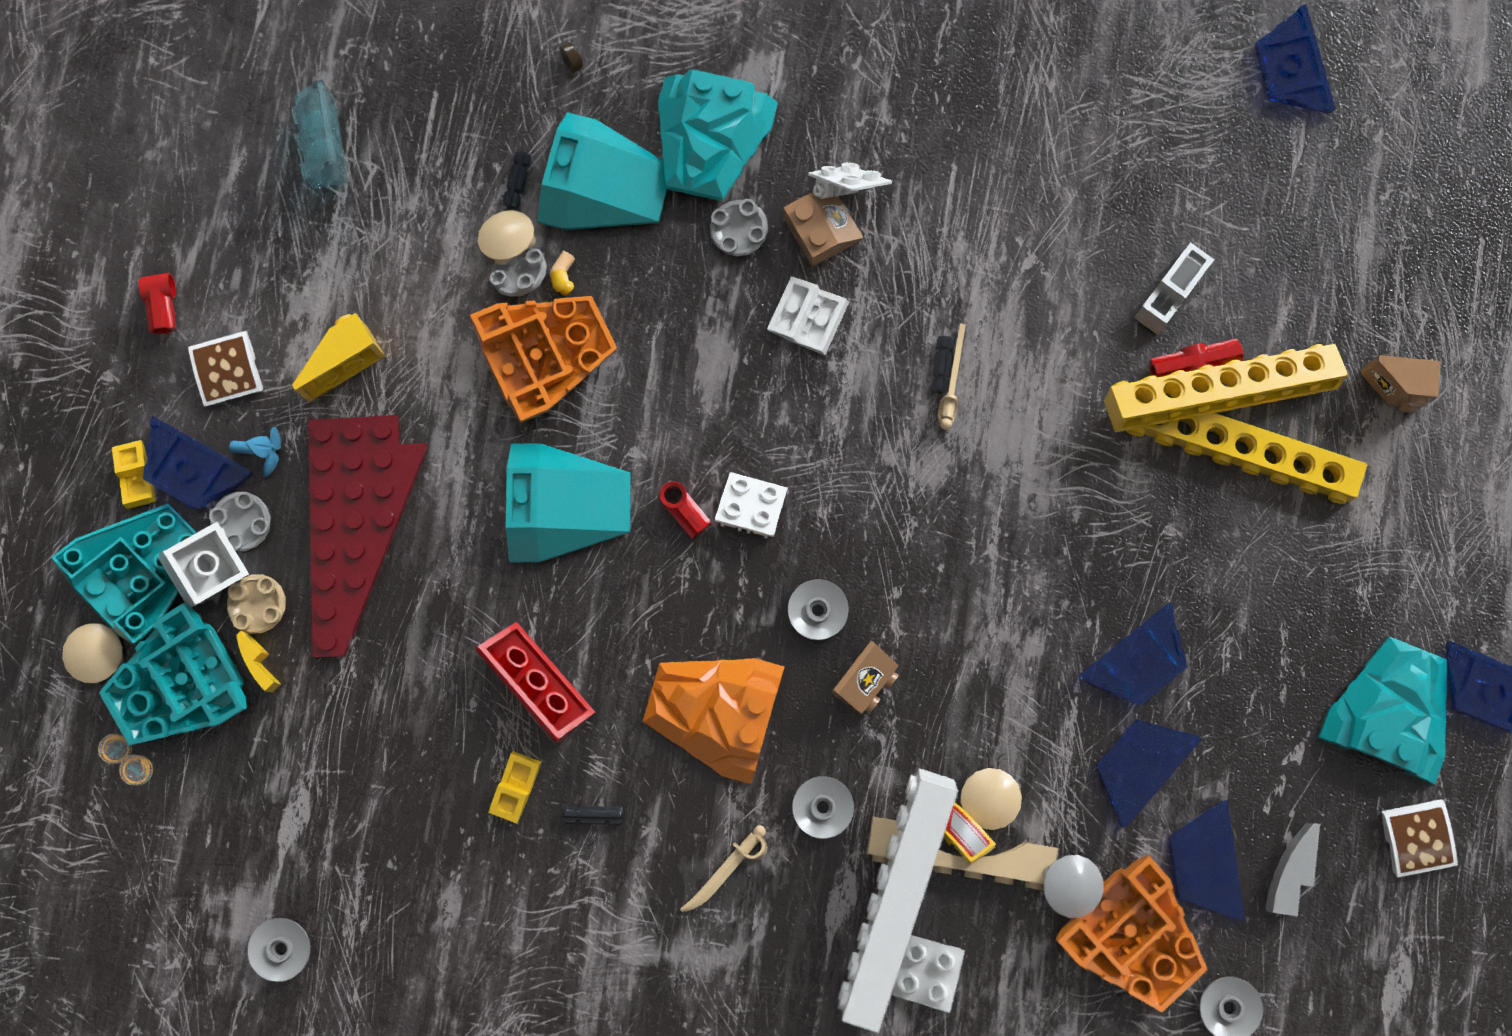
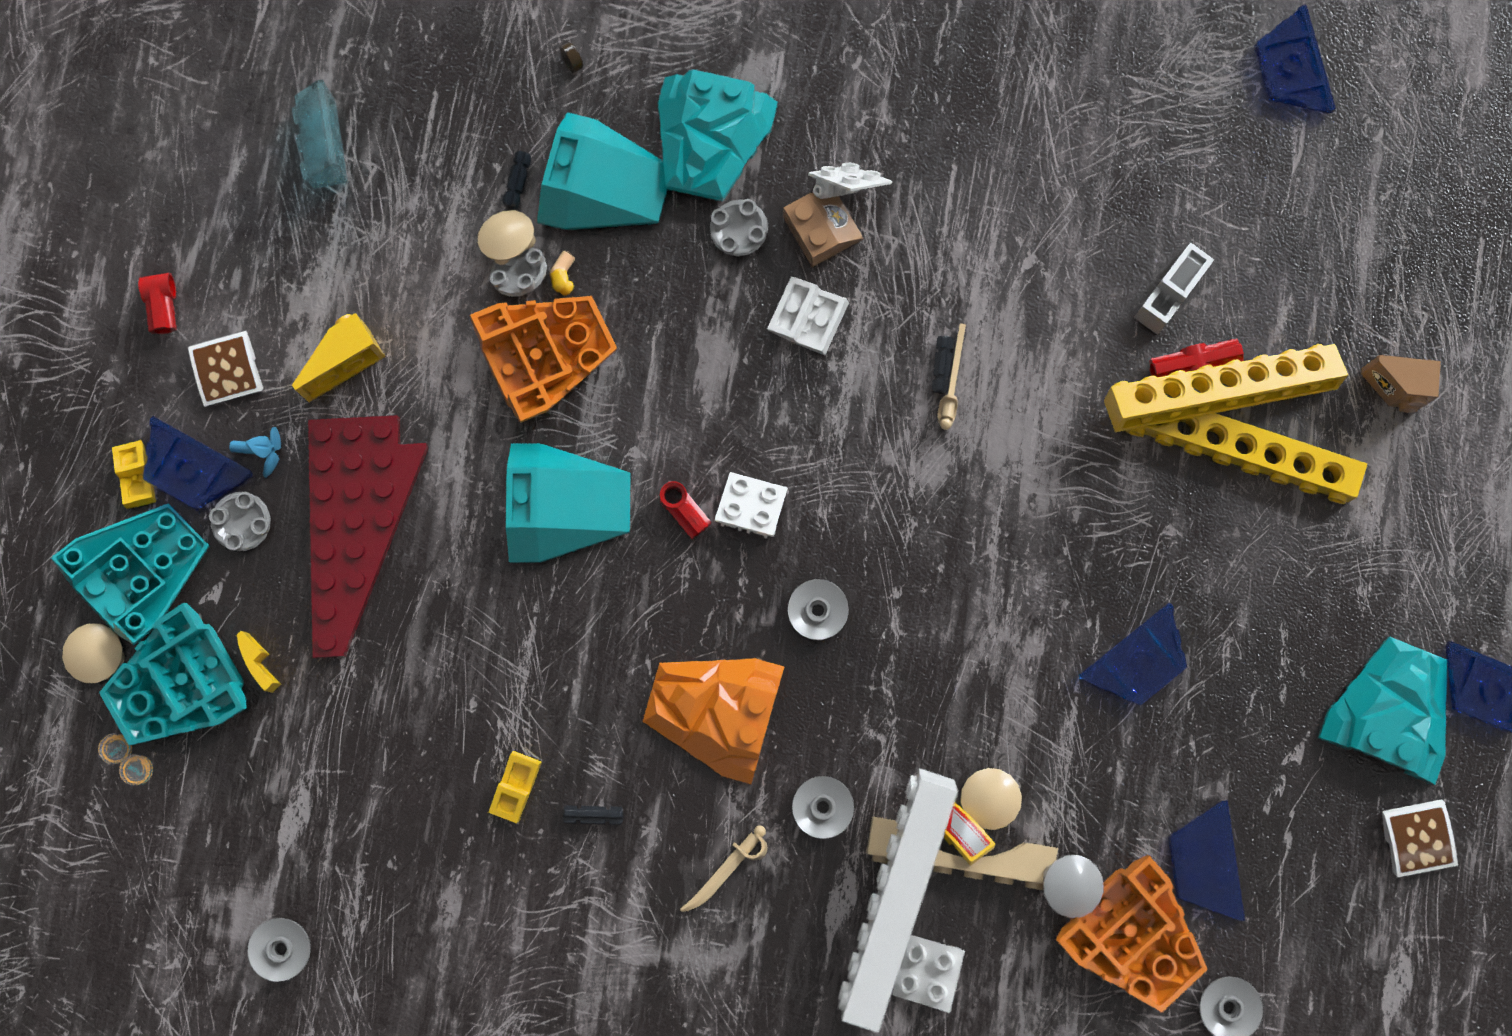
(202, 564): white brick -> none
(255, 603): tan dish -> none
(536, 682): red slope -> none
(865, 679): medium nougat slope -> none
(1141, 765): clear blue wing -> none
(1294, 869): light grey slope -> none

